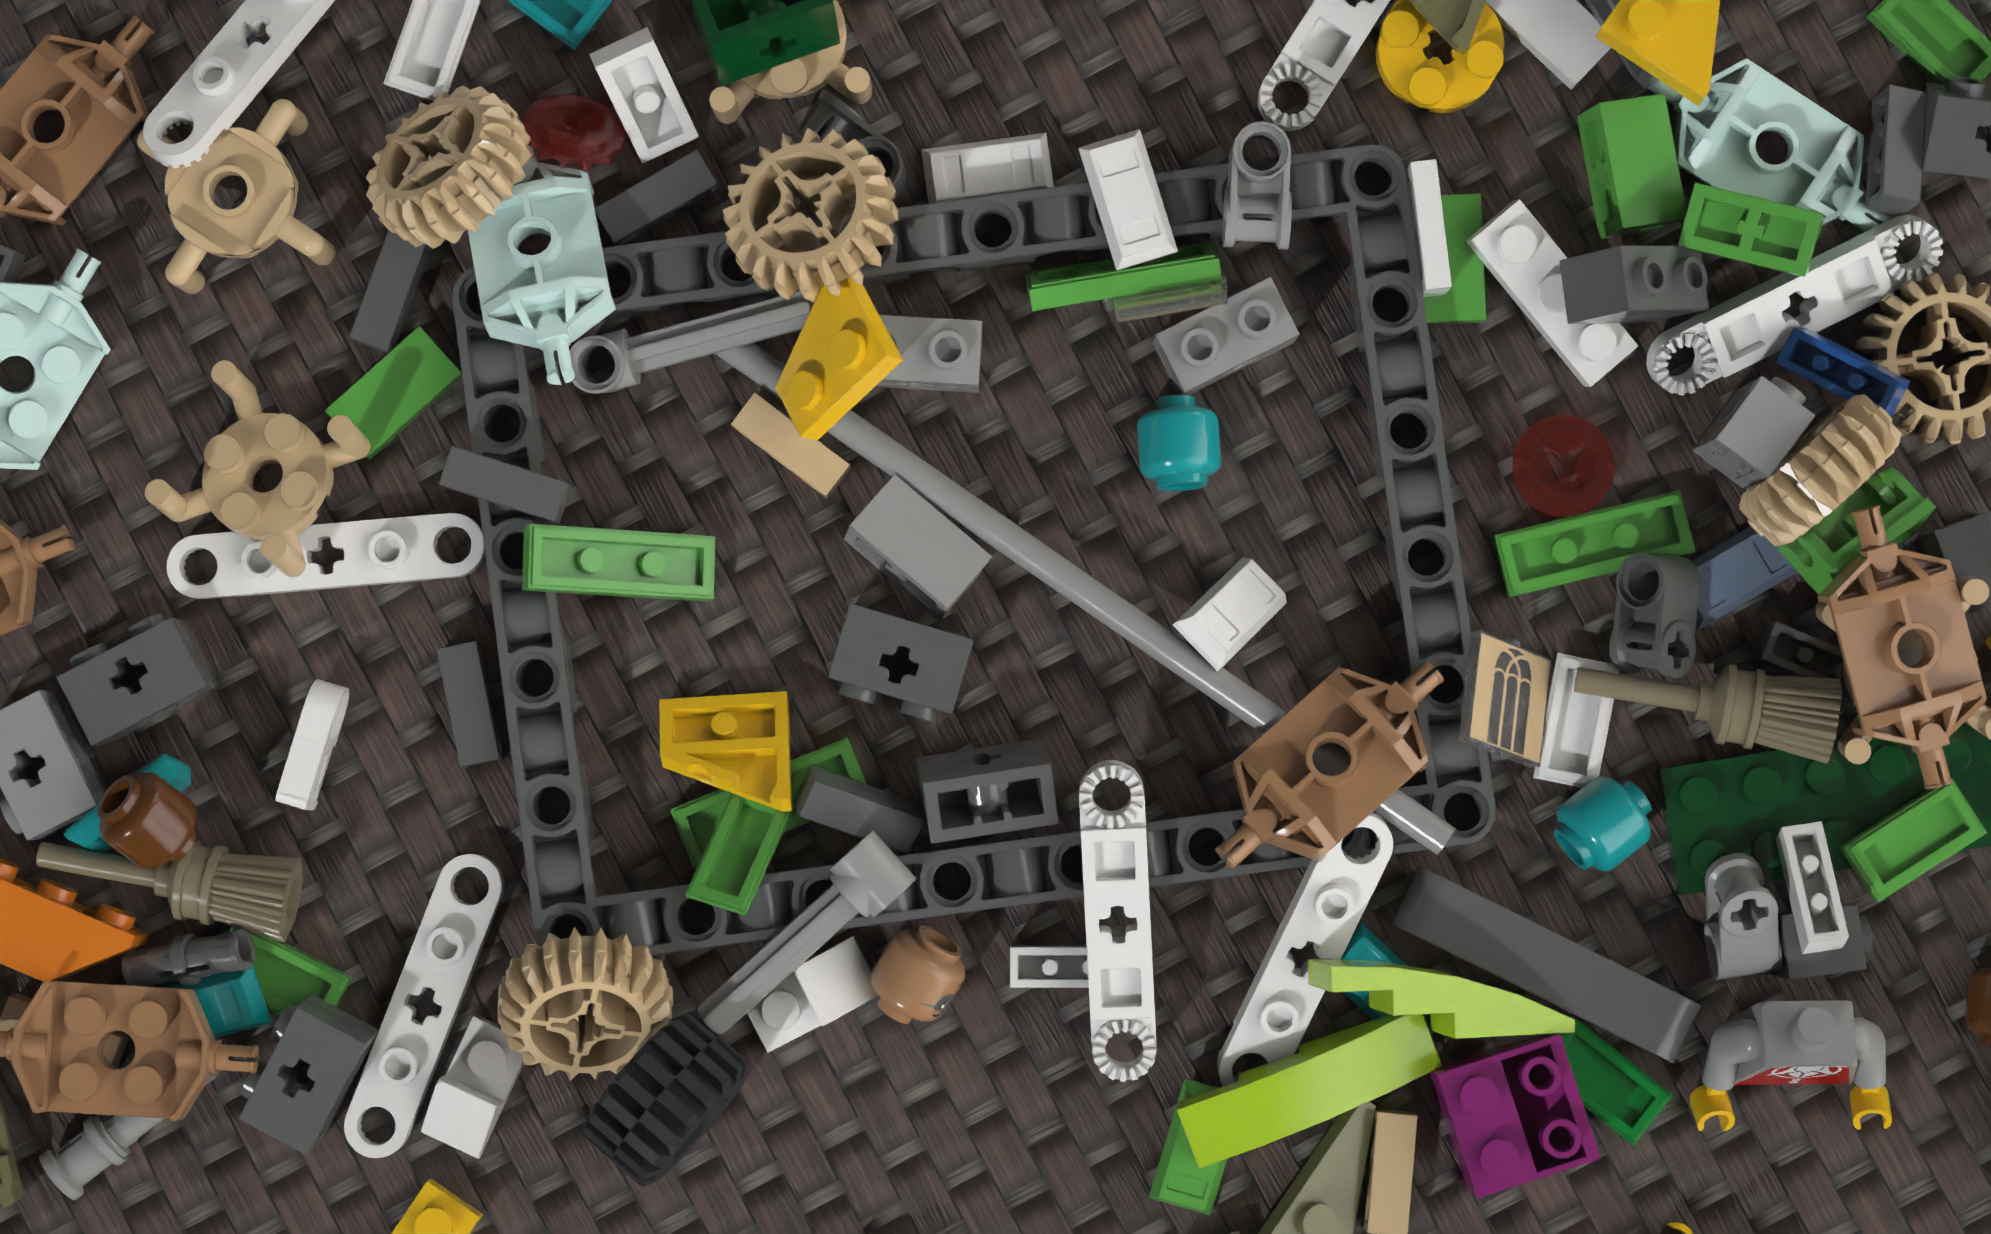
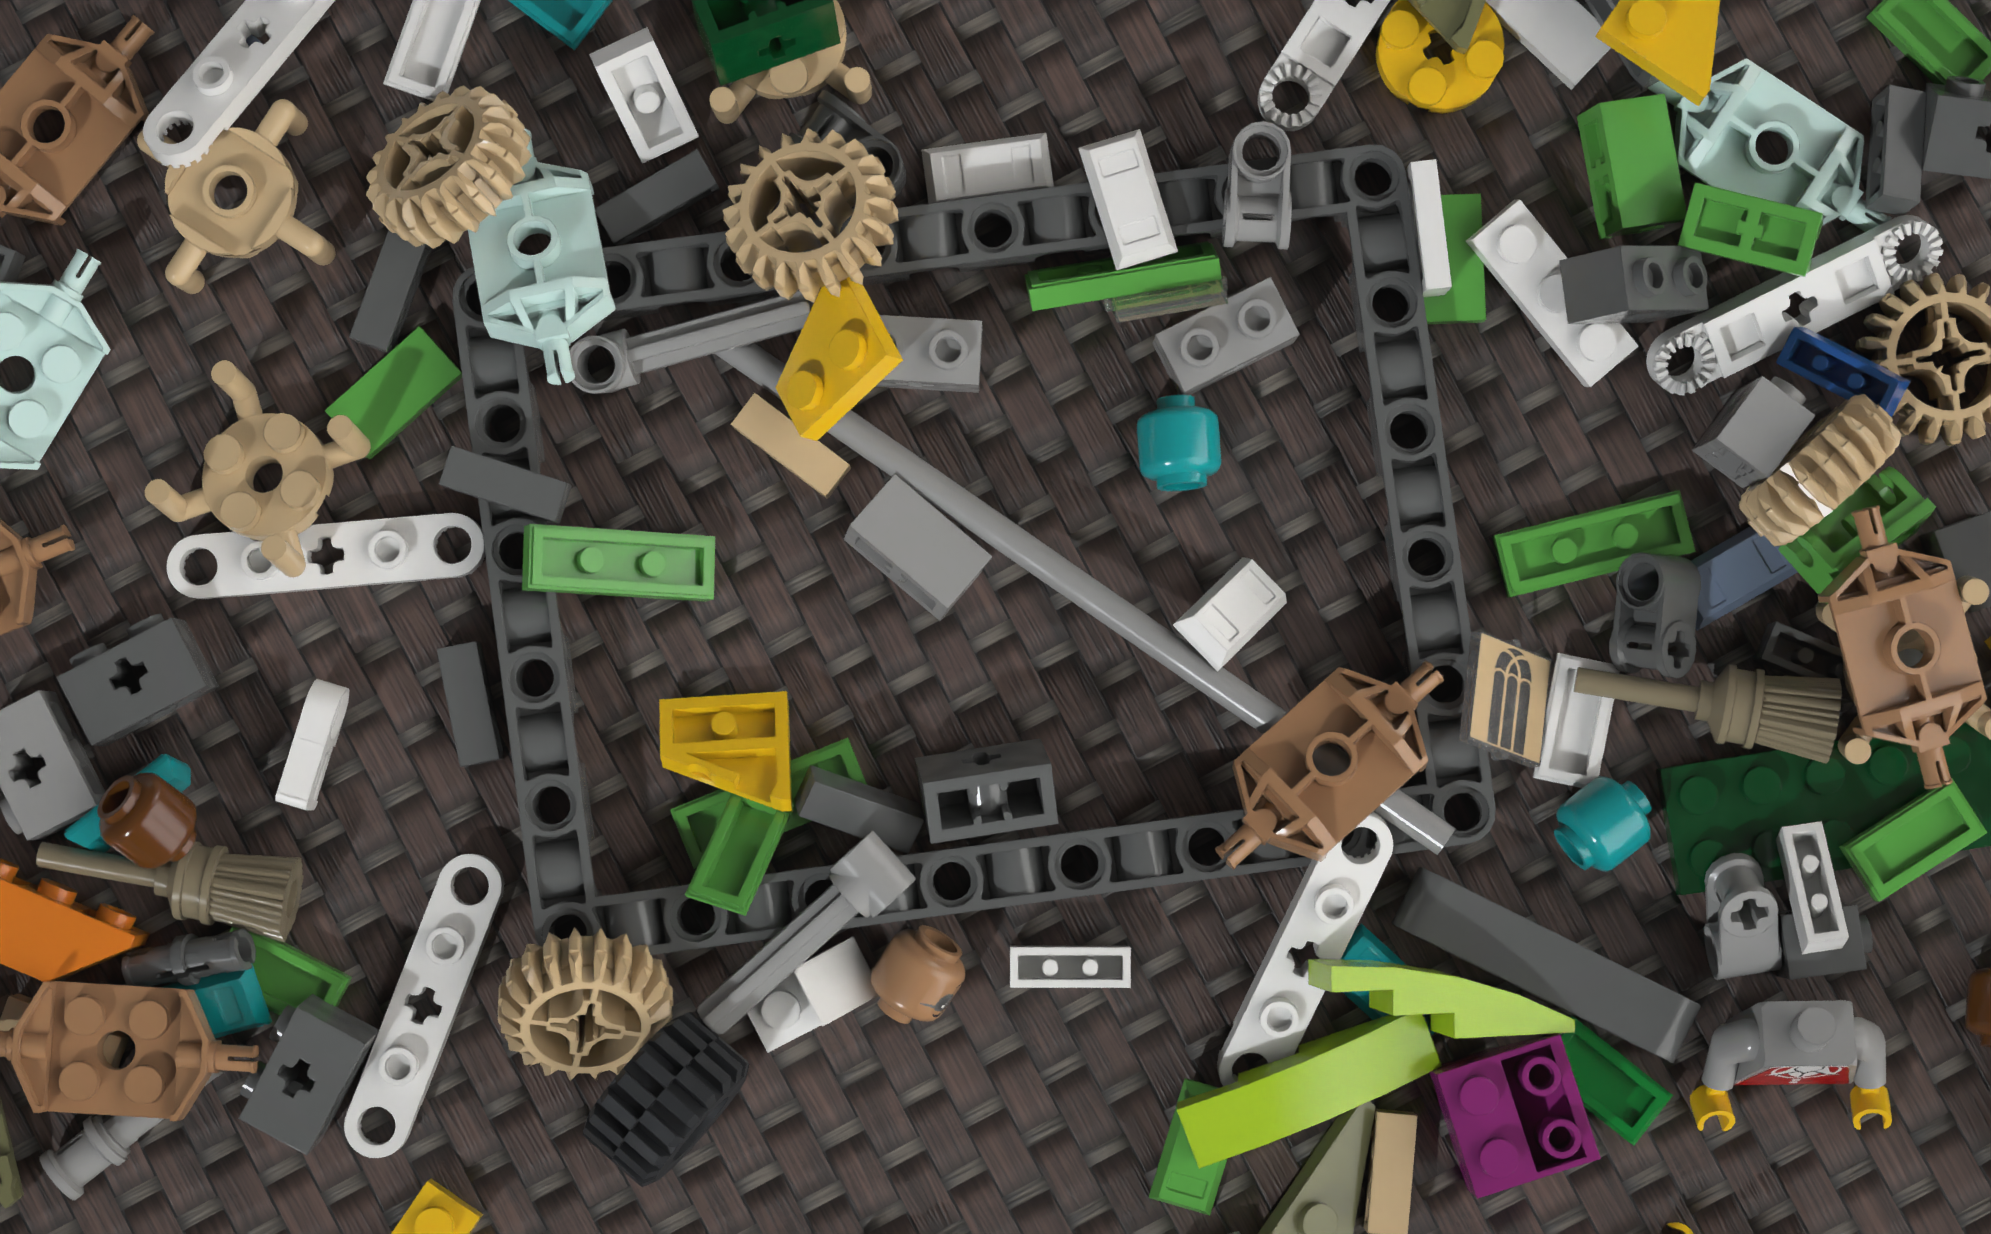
(474, 1089): white slope -> none
(595, 130): clear red gear -> none
(872, 634): dark grey brick -> none
(1117, 876): white piece -> none
(1593, 466): clear red gear -> none

